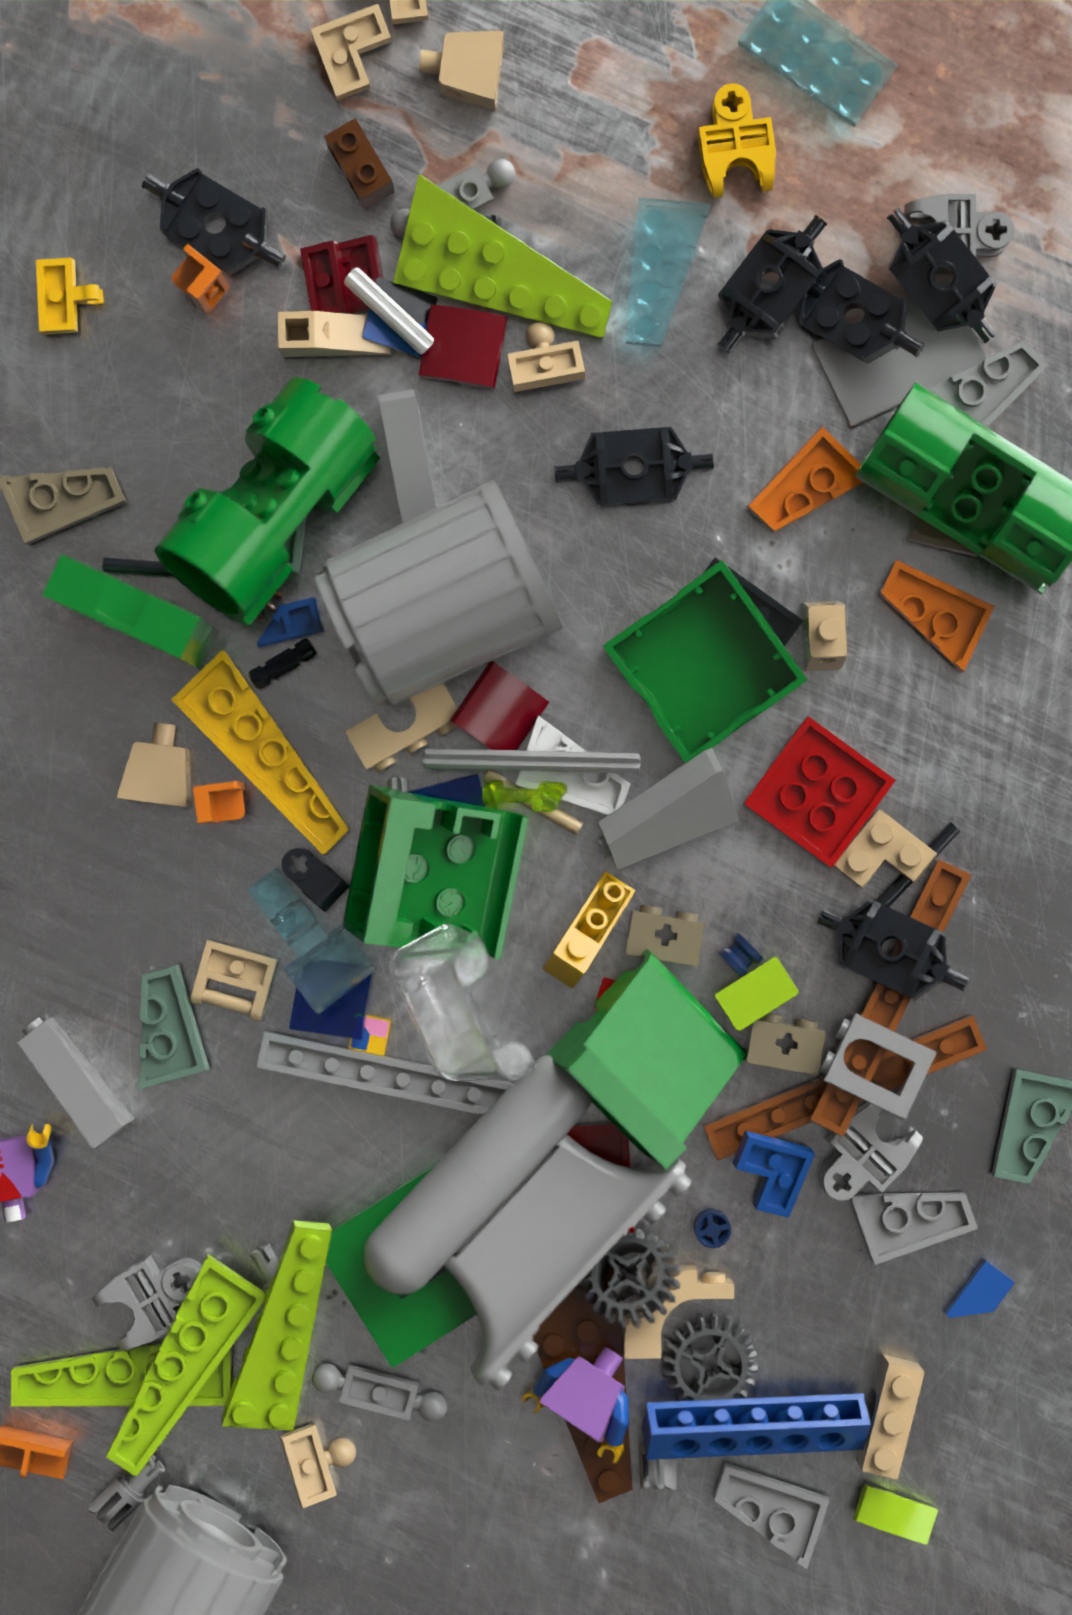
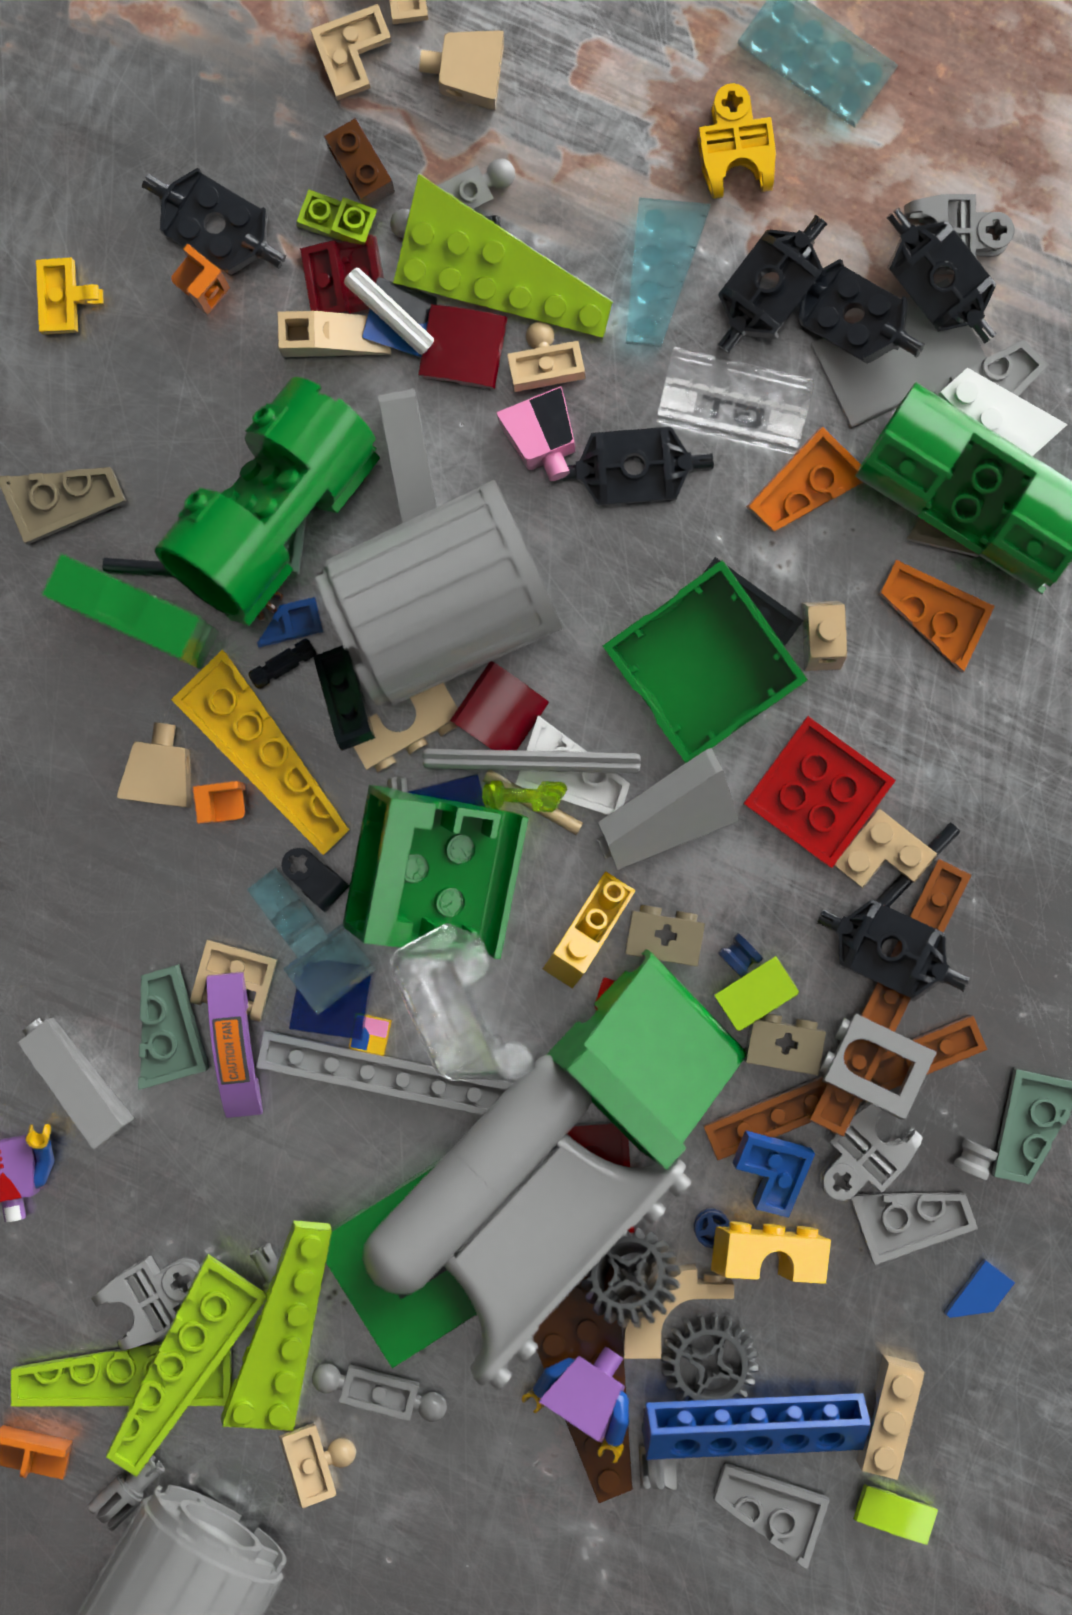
(232, 1045): none -> medium lavender slope
(336, 218): none -> lime slope
(344, 697): none -> black plate
(540, 432): none -> bright pink torso
(735, 400): none -> clear slope
(740, 1252): none -> yellow arch
(975, 1159): none -> light grey wheel
(1002, 411): none -> white wing

